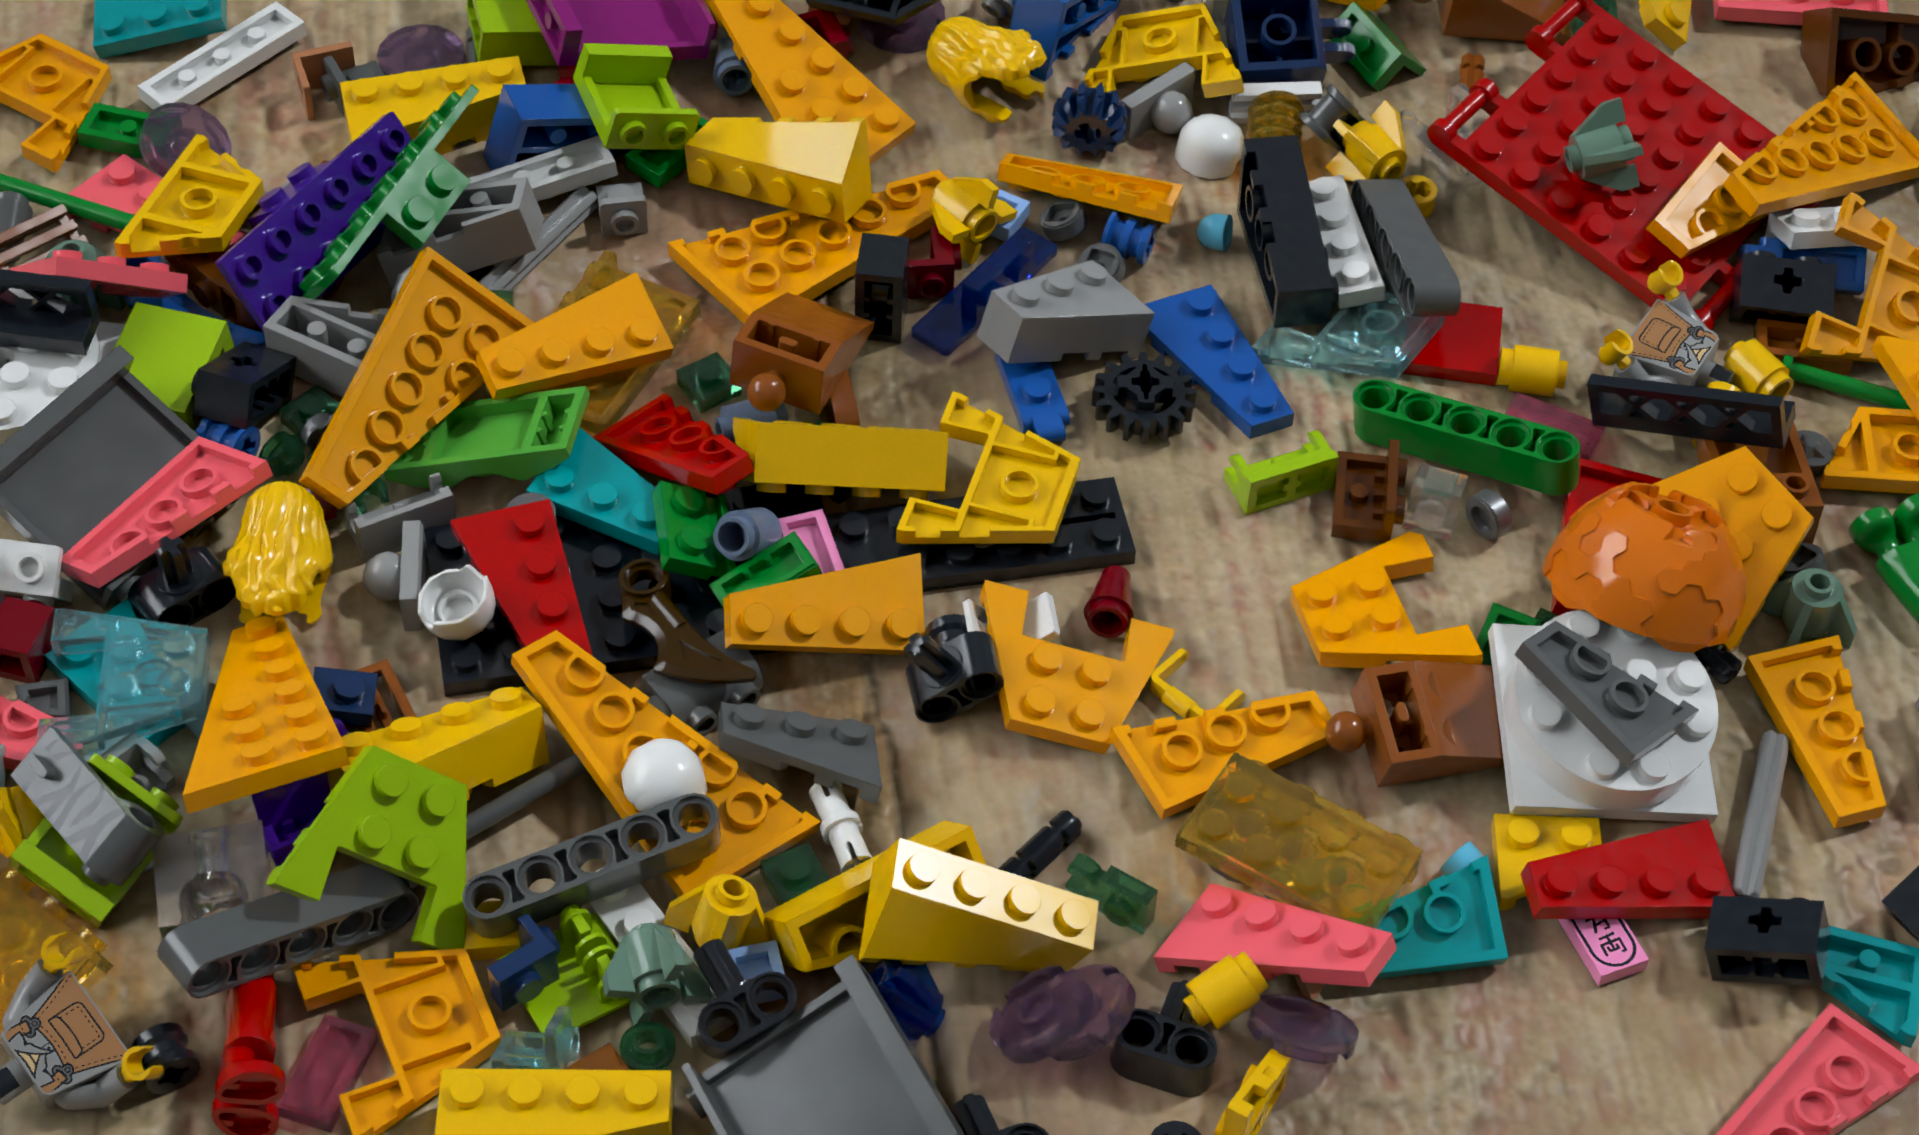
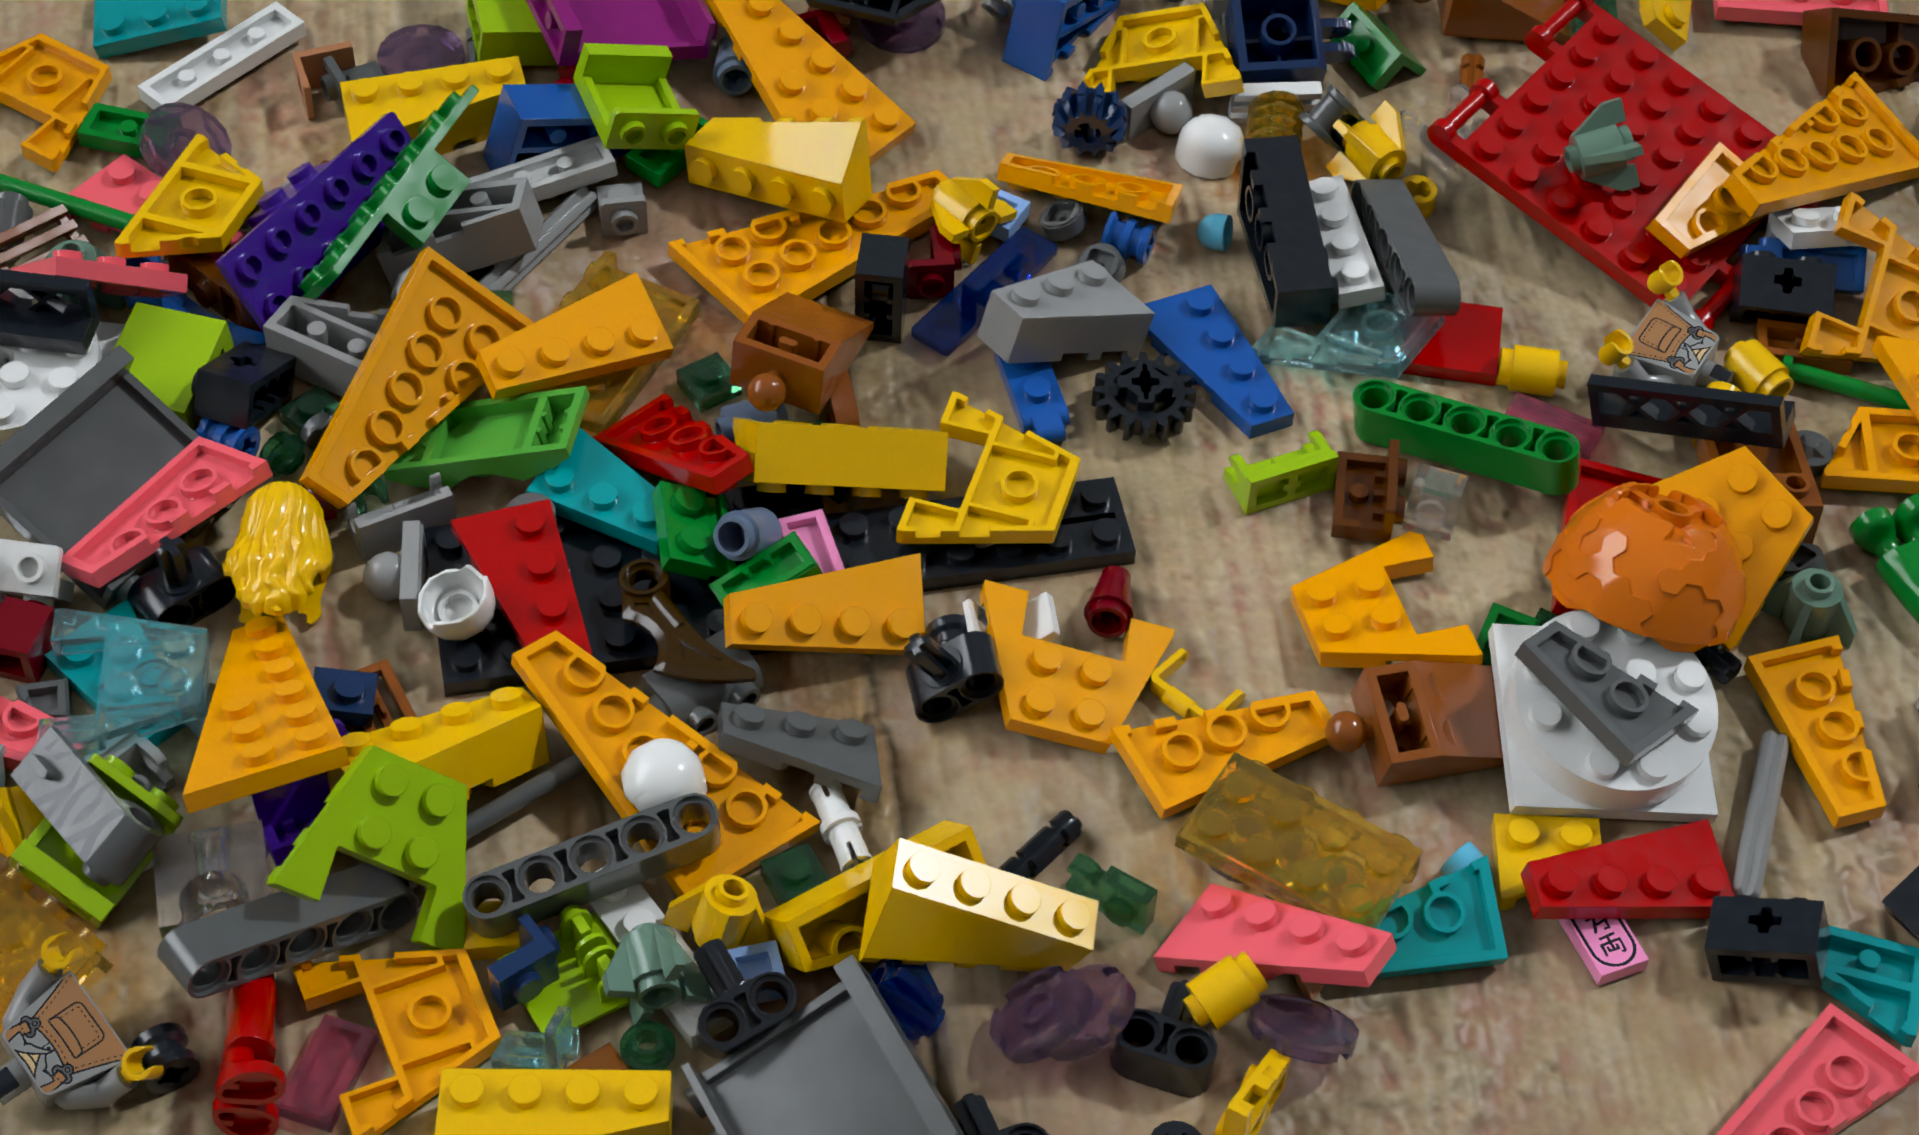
(968, 49): yellow hair -> none
(1489, 514): flat silver tile -> none

